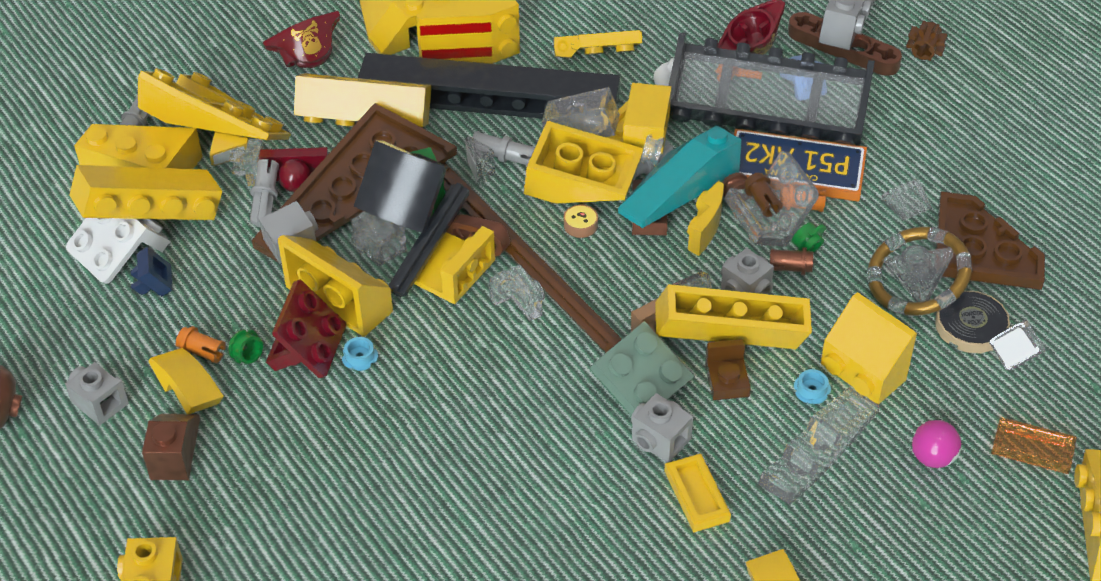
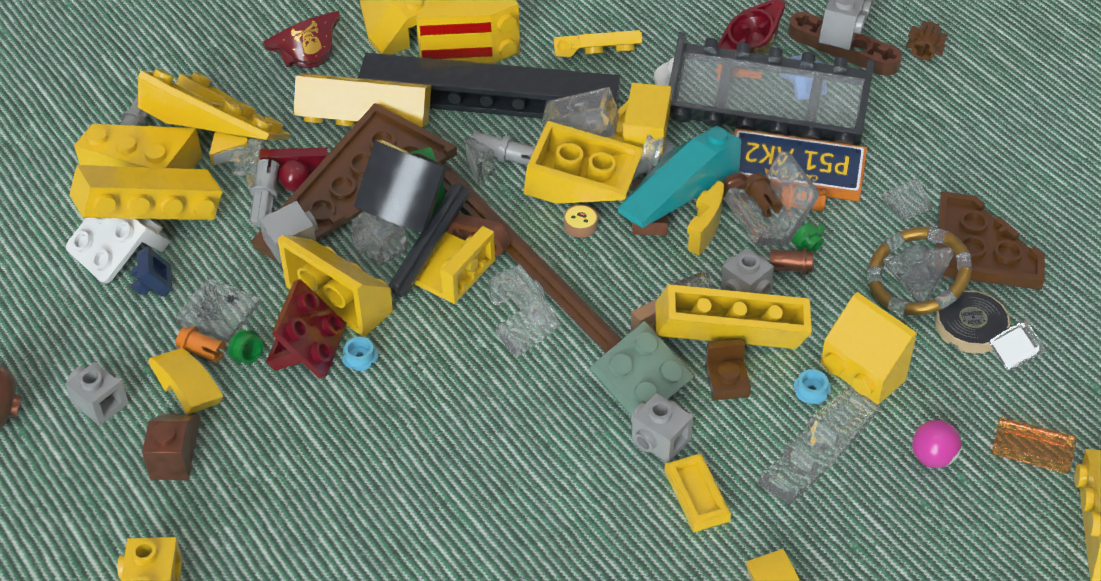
(217, 309): none -> clear piece
(528, 327): none -> clear bracket

